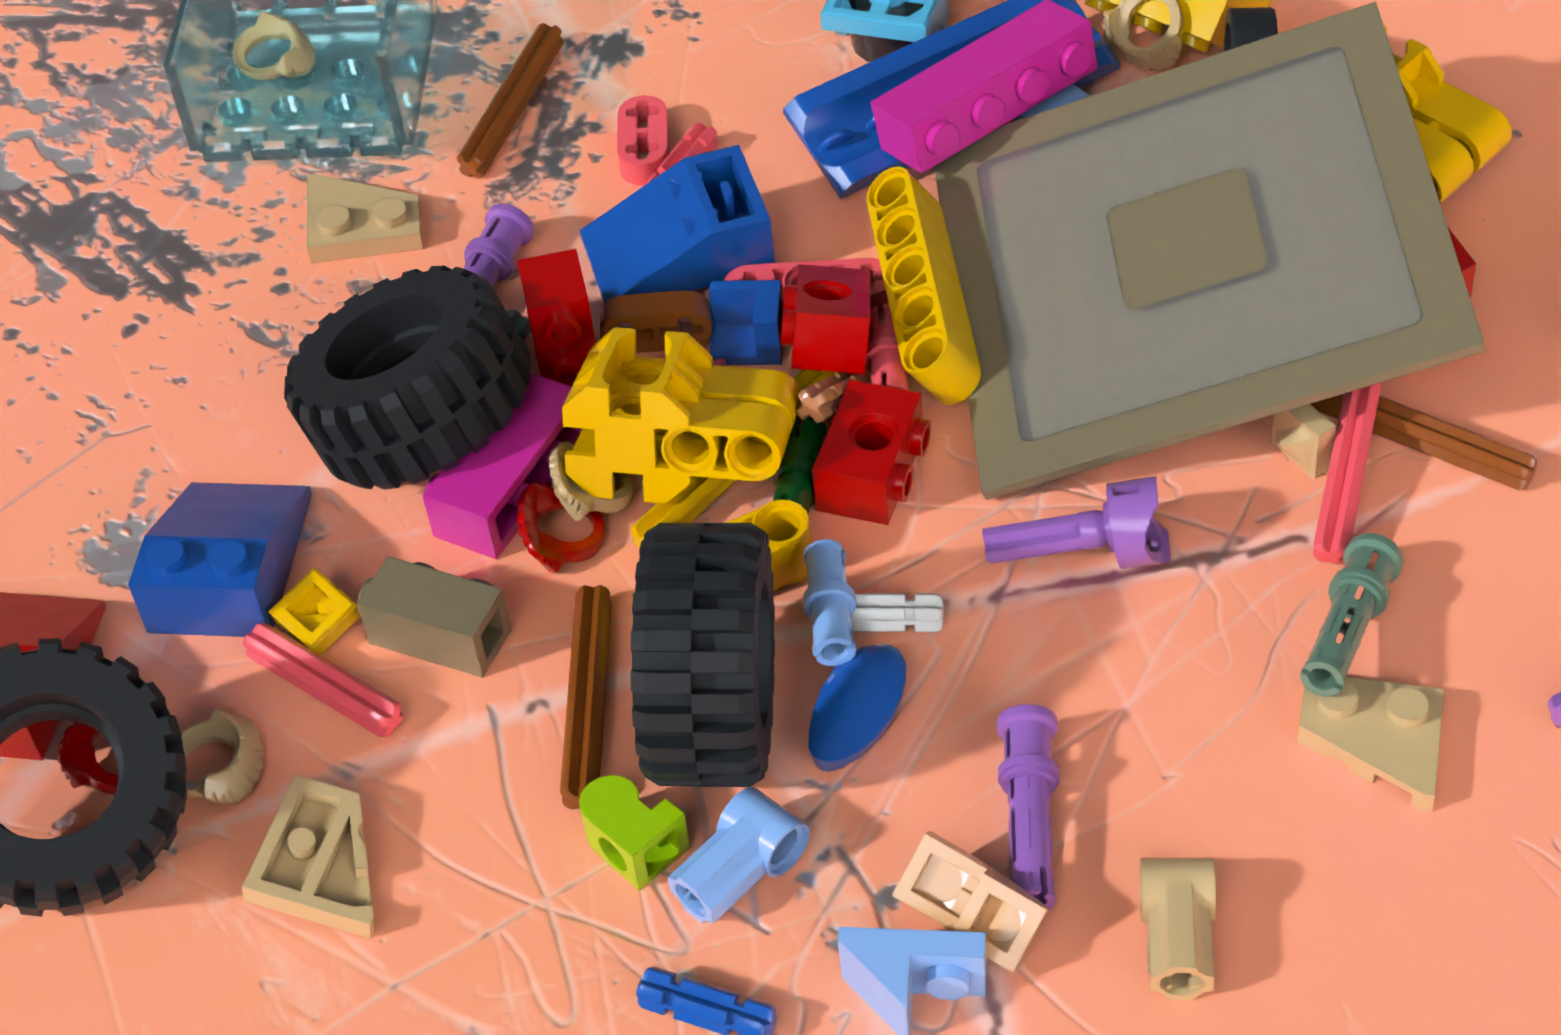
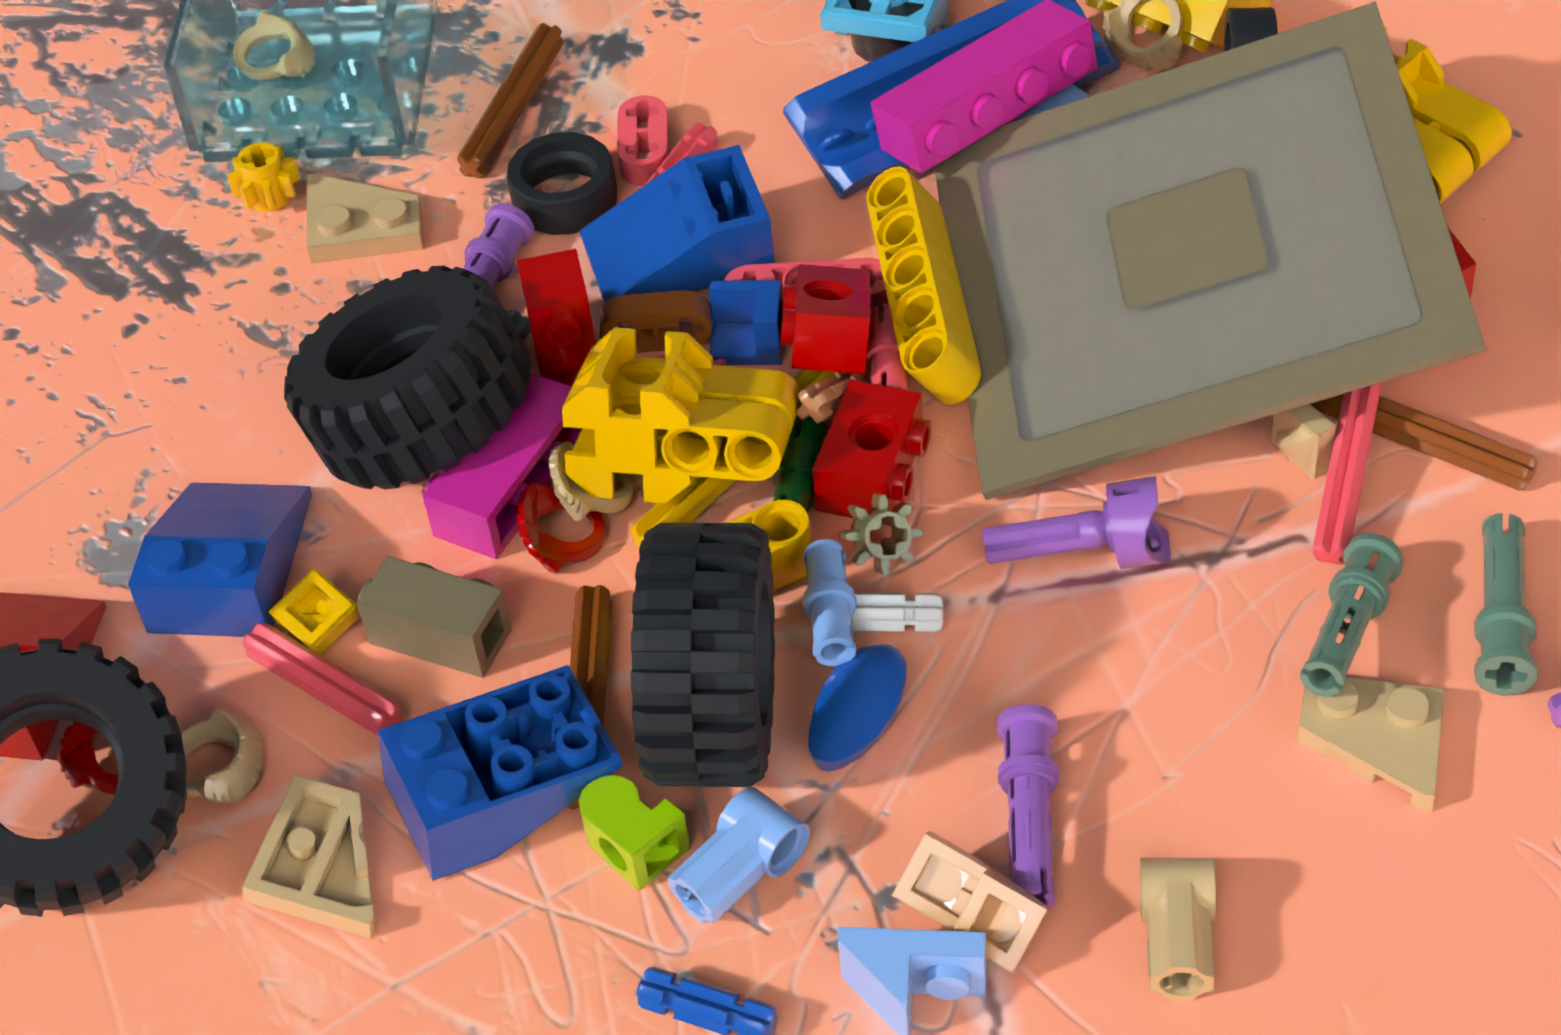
(263, 177): none -> yellow gear
(493, 768): none -> blue slope
(557, 155): none -> black tyre
(889, 548): none -> olive gear
(1504, 624): none -> sand green pin

